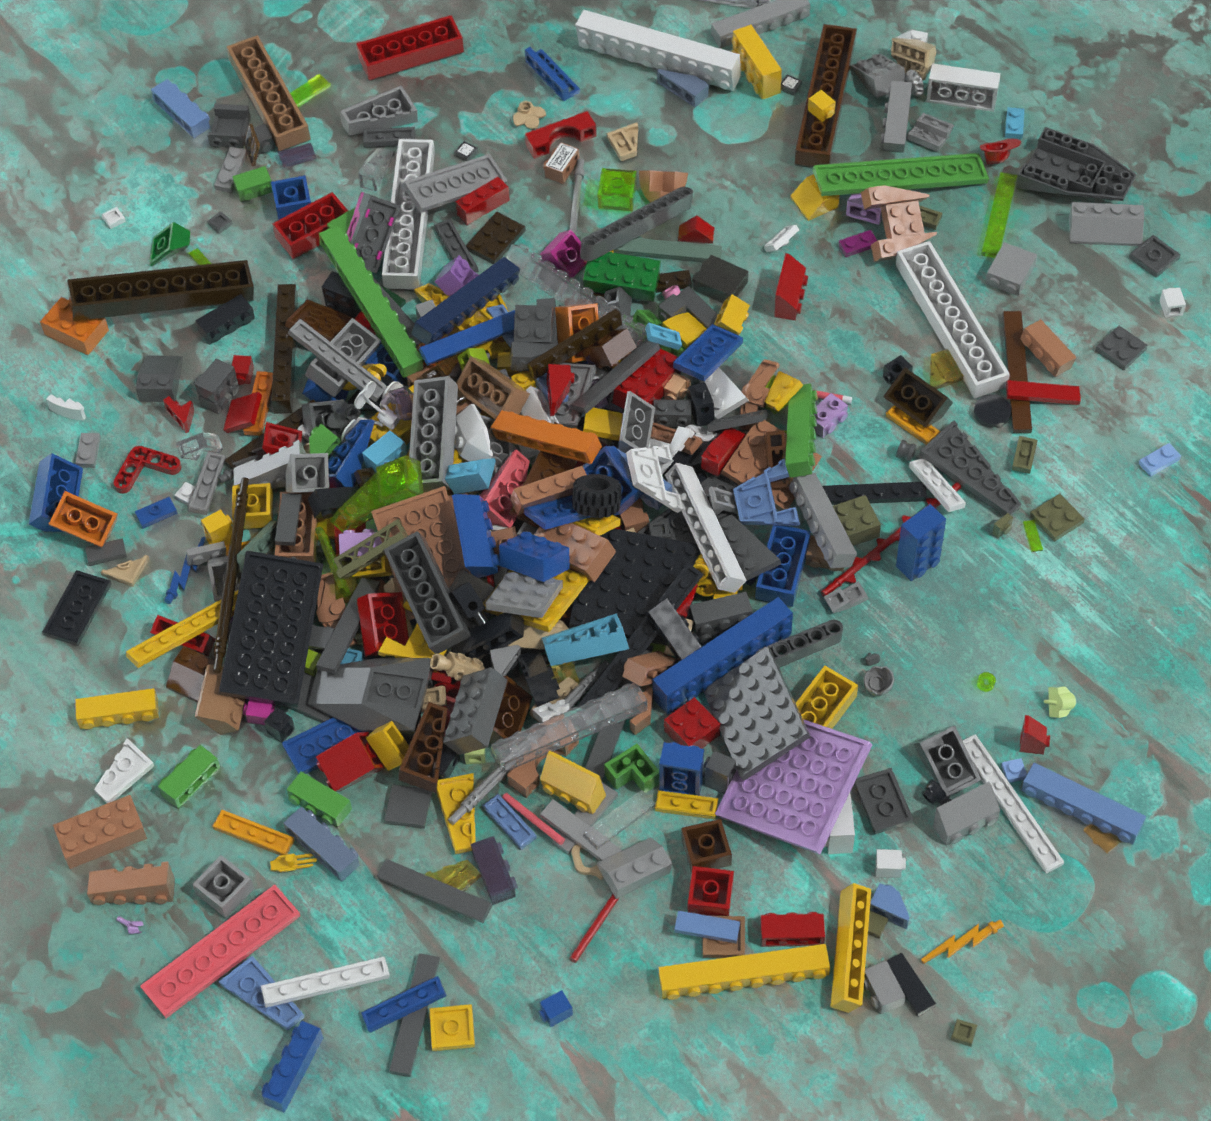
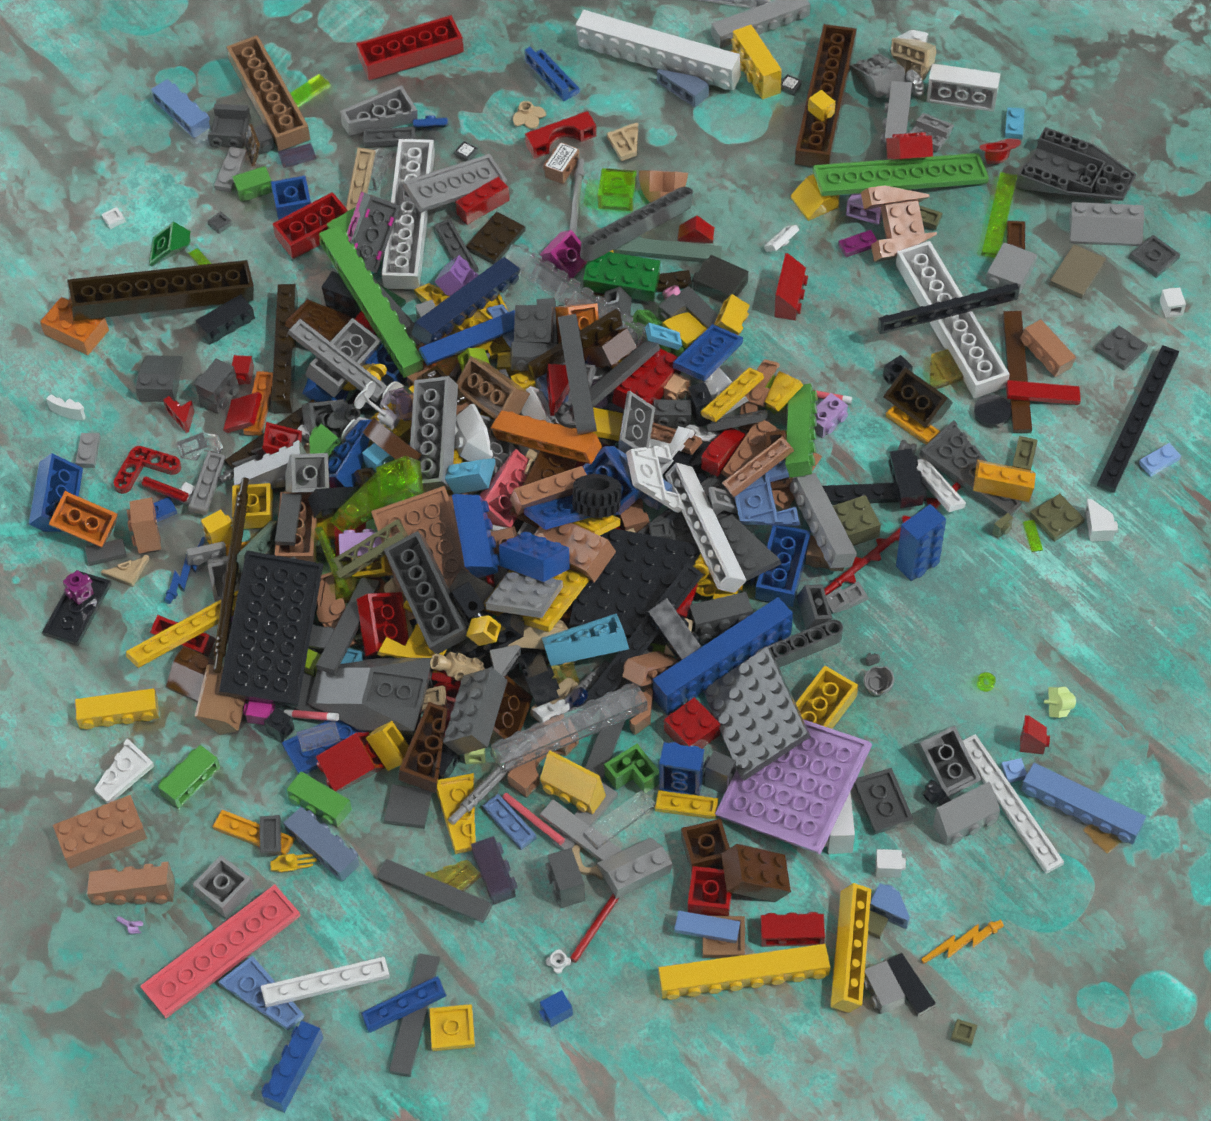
(78, 587): none -> magenta brick
(144, 525): none -> nougat brick
(165, 489): none -> red axle
(270, 835): none -> dark grey tile
(312, 715): none -> coral bar
(318, 736): none -> clear tile
(361, 175): none -> tan tile
(389, 441): none -> reddish brown slope
(430, 121): none -> blue plate
(483, 630): none -> yellow brick
(531, 456): none -> tan hand
(558, 955): none -> white plate
(565, 878): none -> dark grey brick
(577, 374): none -> dark grey beam
(578, 696): none -> clear blue tile
(732, 394): none -> yellow tile
(756, 873): none -> reddish brown brick
(758, 466): none -> nougat tile
(813, 605): none -> dark grey brick
(906, 478): none -> black brick
(909, 146): none -> red brick
(948, 308): none -> black plate
(1004, 480): none -> light orange slope
(1016, 233): none -> reddish brown tile
(1077, 271): none -> dark tan tile
(1100, 522): none -> white slope
(1138, 419): none -> black plate

